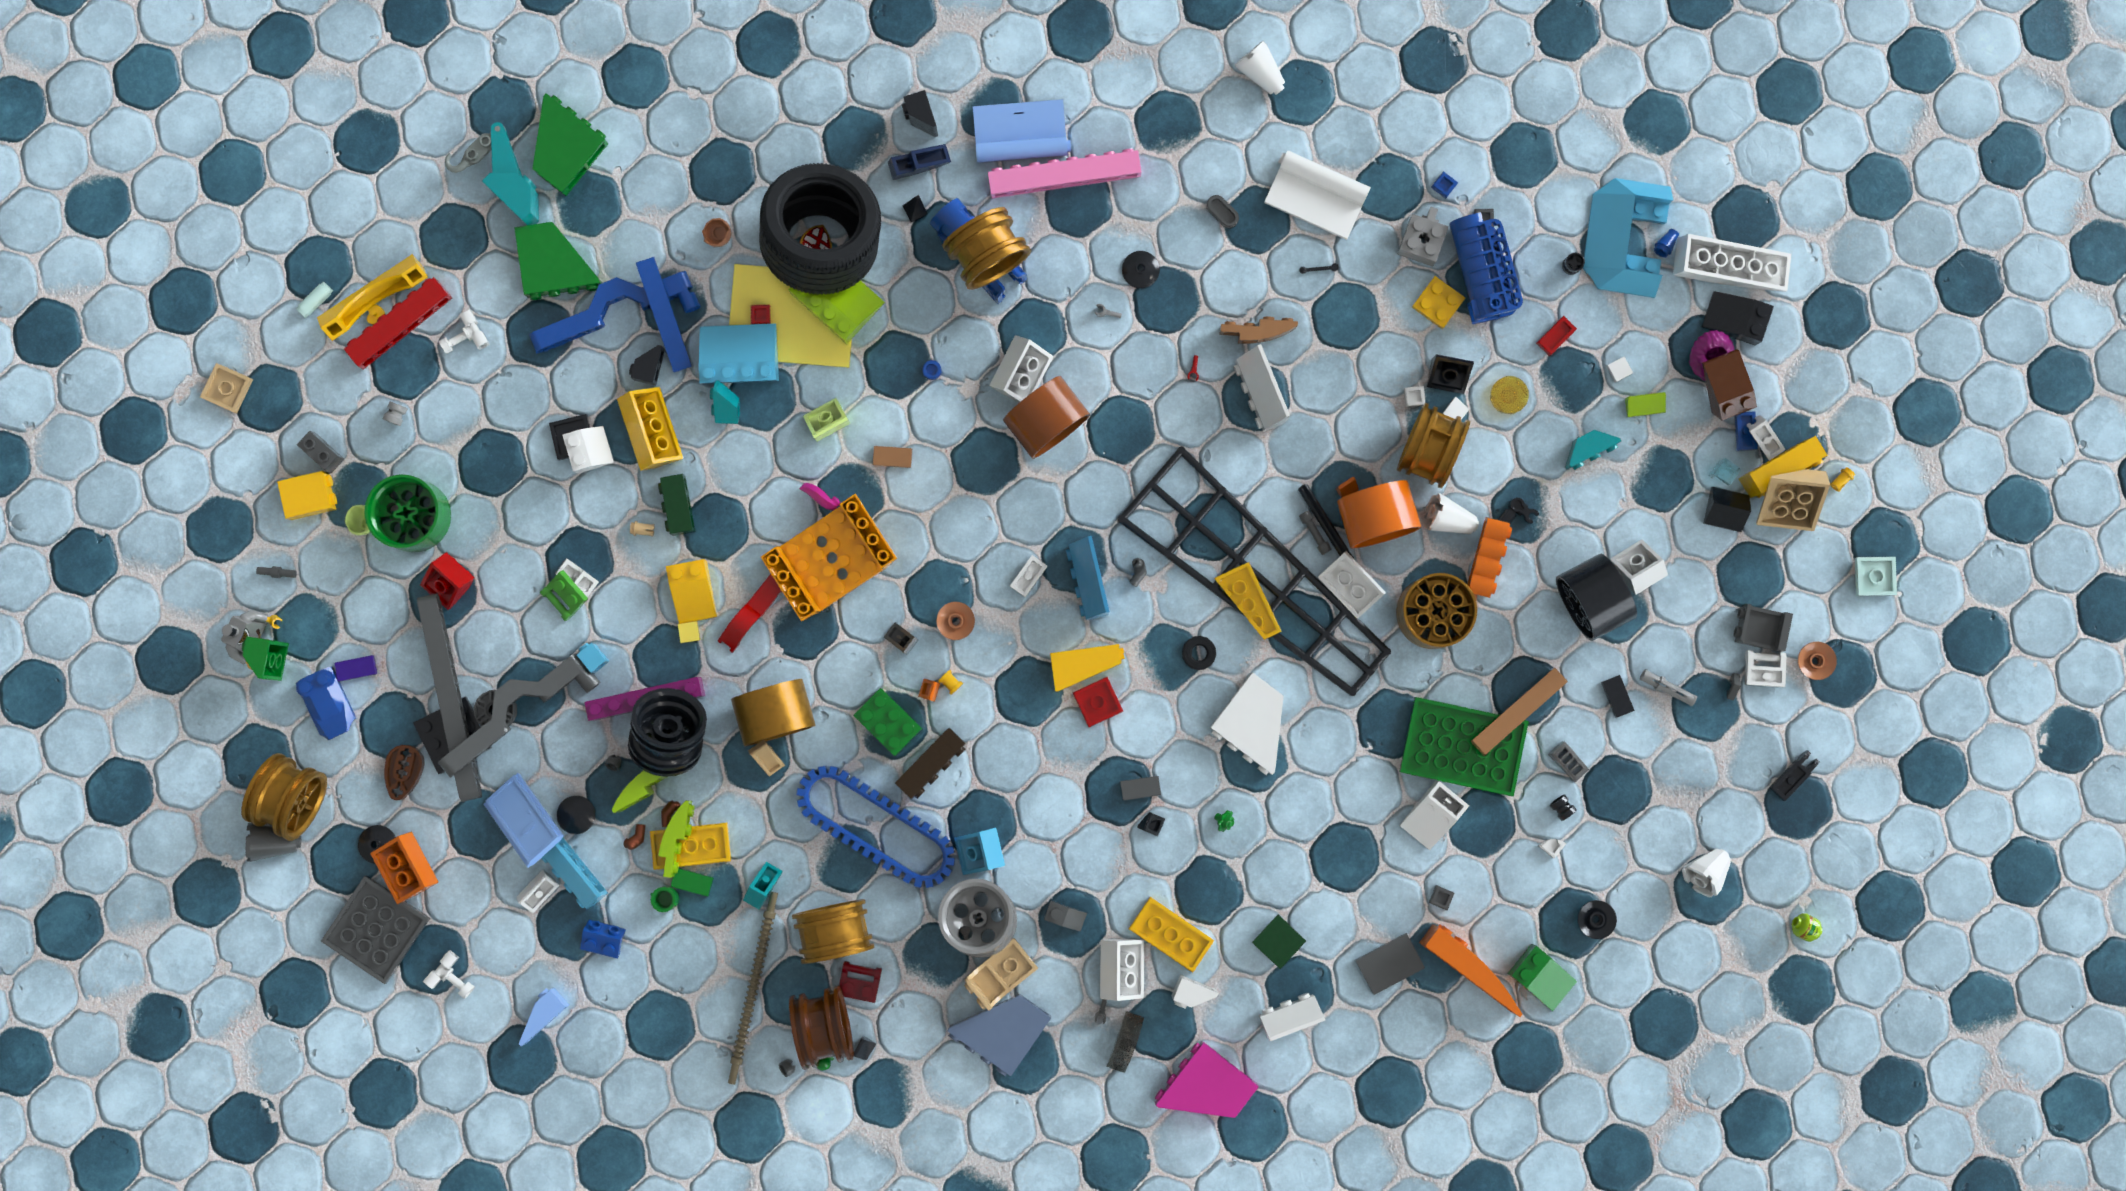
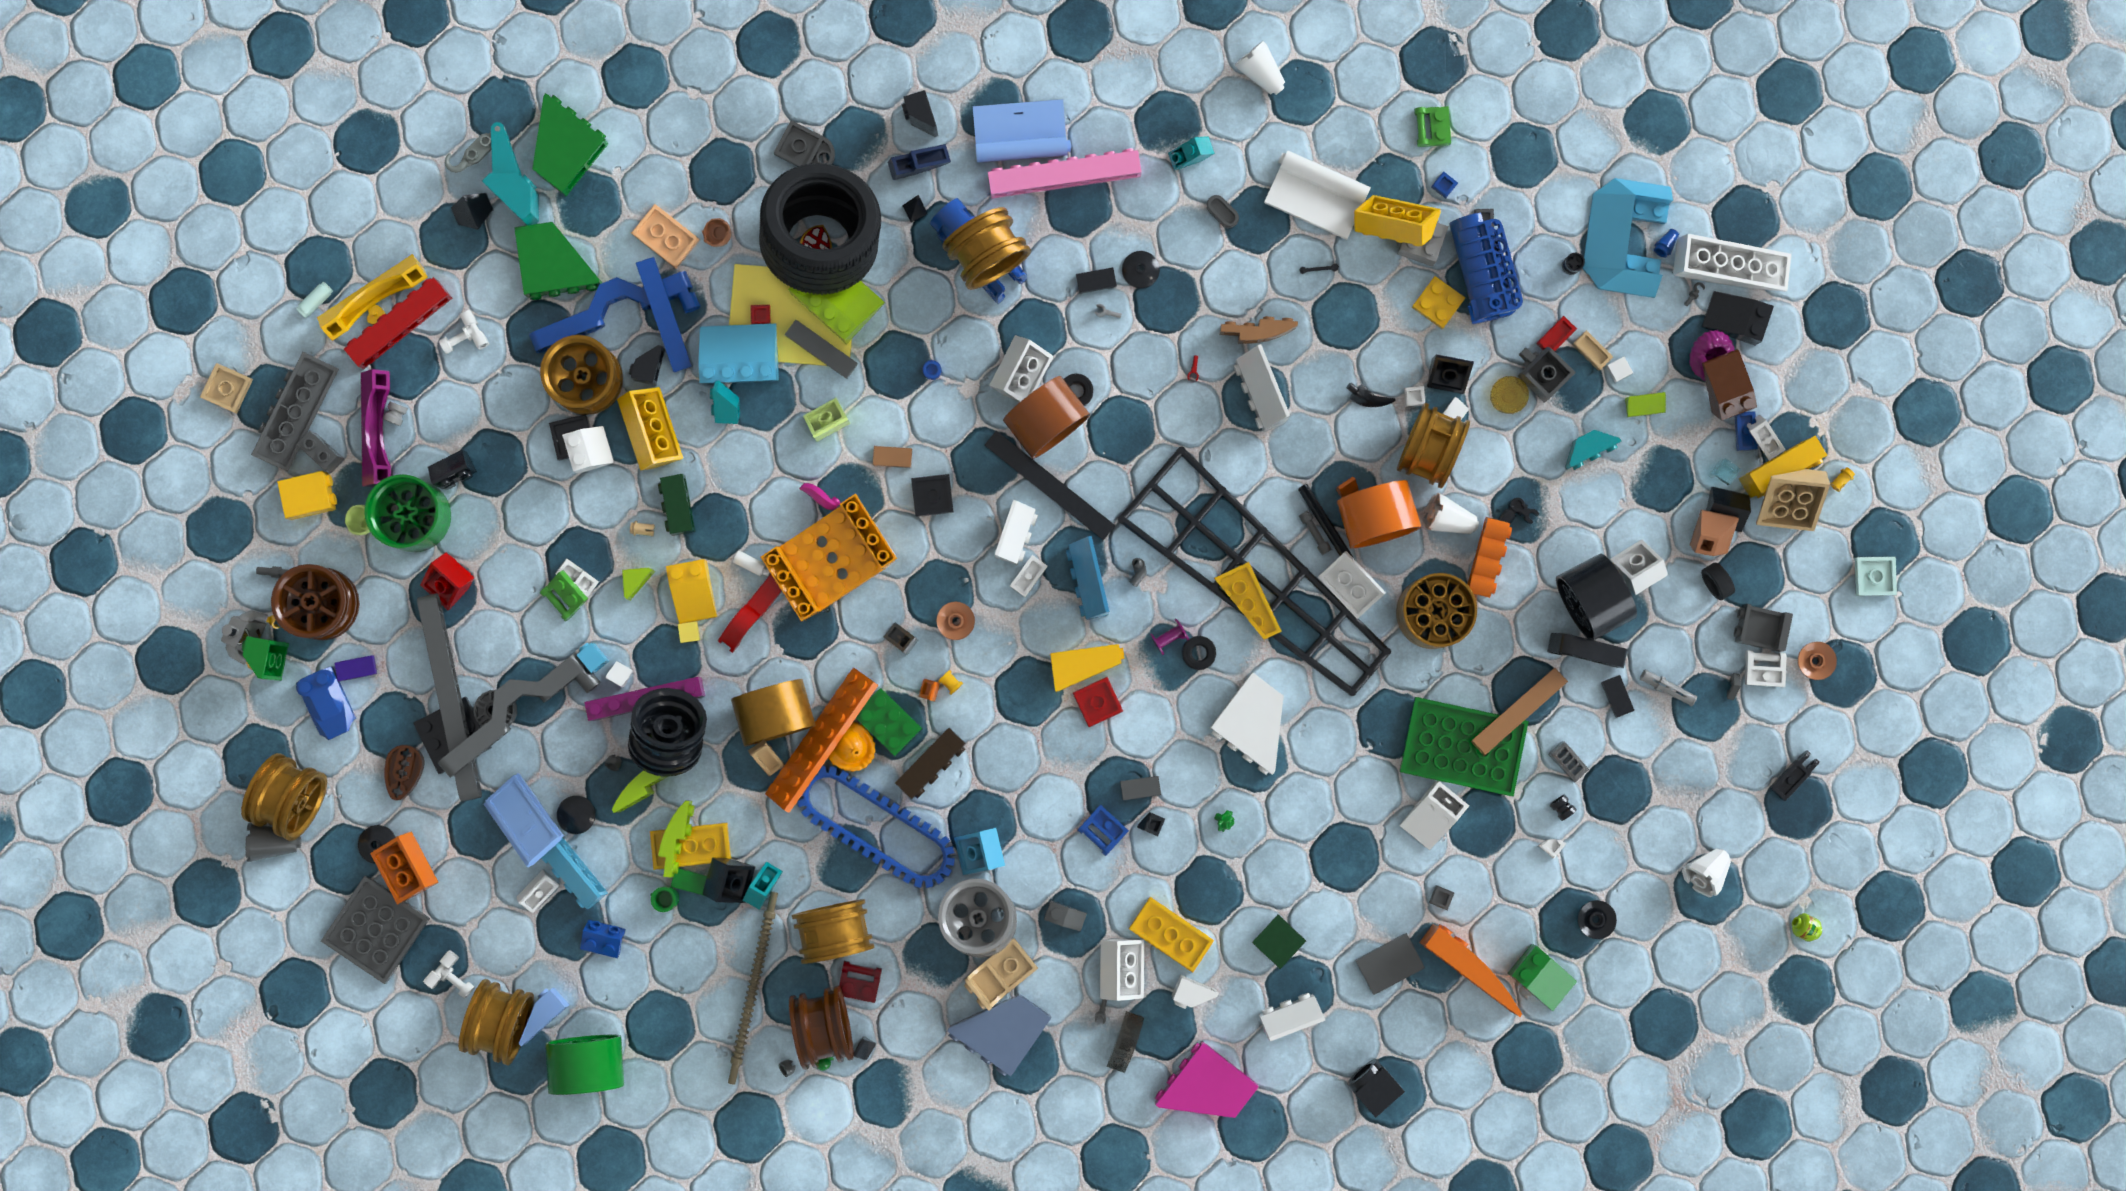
(294, 411): none -> dark grey plate
(339, 587): none -> reddish brown wheel
(374, 393): none -> magenta arch
(451, 470): none -> black slope
(472, 210): none -> black slope
(495, 1021): none -> pearl gold wheel
(554, 374): none -> pearl gold wheel
(584, 1064): none -> green wheel
(619, 674): none -> white slope
(634, 580): none -> lime slope
(637, 839): copper arm -> none
(665, 236): none -> light nougat tile
(667, 811): copper arm -> none
(728, 880): none -> black slope
(750, 564): none -> white cylinder
(803, 146): none -> dark grey tile
(821, 349): none -> dark grey tile
(821, 740): none -> orange plate
(854, 749): none -> light orange piece
(932, 495): none -> black plate
(1016, 533): none -> white slope
(1049, 485): none -> black tile
(1085, 383): none -> black tyre
(1096, 280): none -> black tile
(1107, 825): none -> blue plate
(1169, 636): none -> magenta piece
(1191, 152): none -> teal slope
(1366, 398): none -> black bar
(1375, 1087): none -> black piece
(1396, 220): none -> yellow slope
(1439, 126): none -> bright green plate
(1537, 365): none -> dark grey hinge
(1588, 650): none -> black beam
(1592, 350): none -> tan tile
(1694, 294): none -> dark grey hand
(1713, 533): none -> nougat slope
(1718, 581): none -> black tyre

